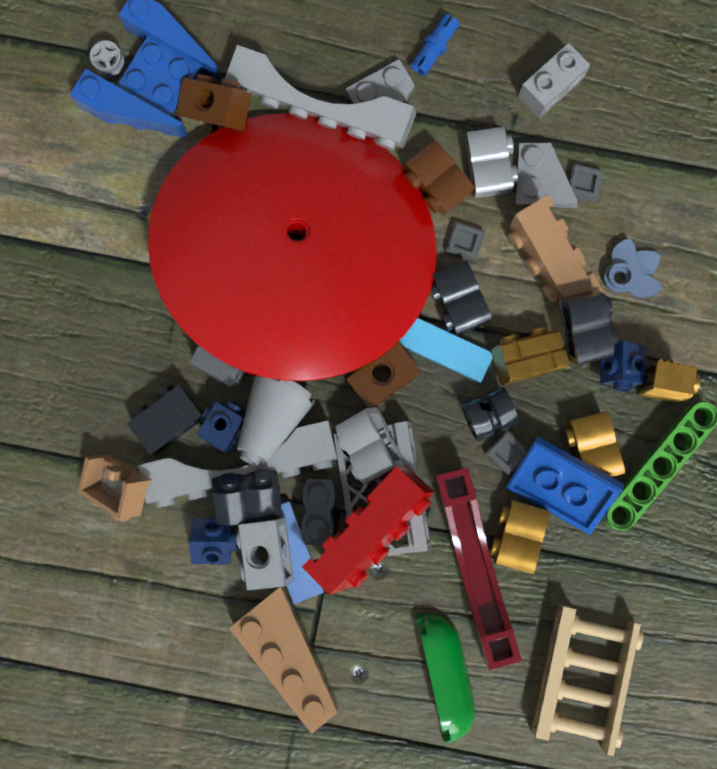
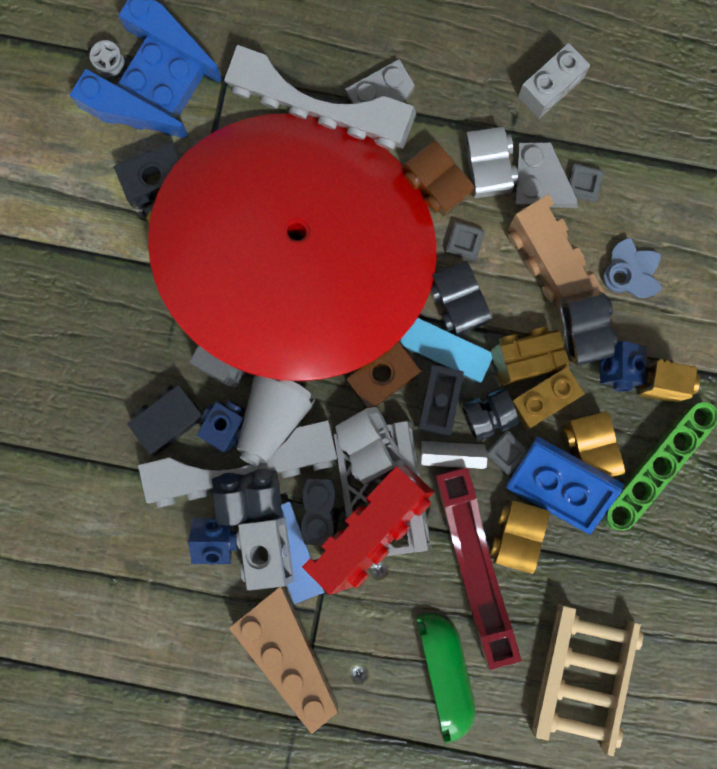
(113, 486): medium nougat window -> none
(134, 175): none -> black brick
(214, 103): reddish brown brick -> none
(434, 44): blue pin -> none
(440, 401): none -> black brick
(453, 454): none -> white tile
(547, 398): none -> pearl gold brick

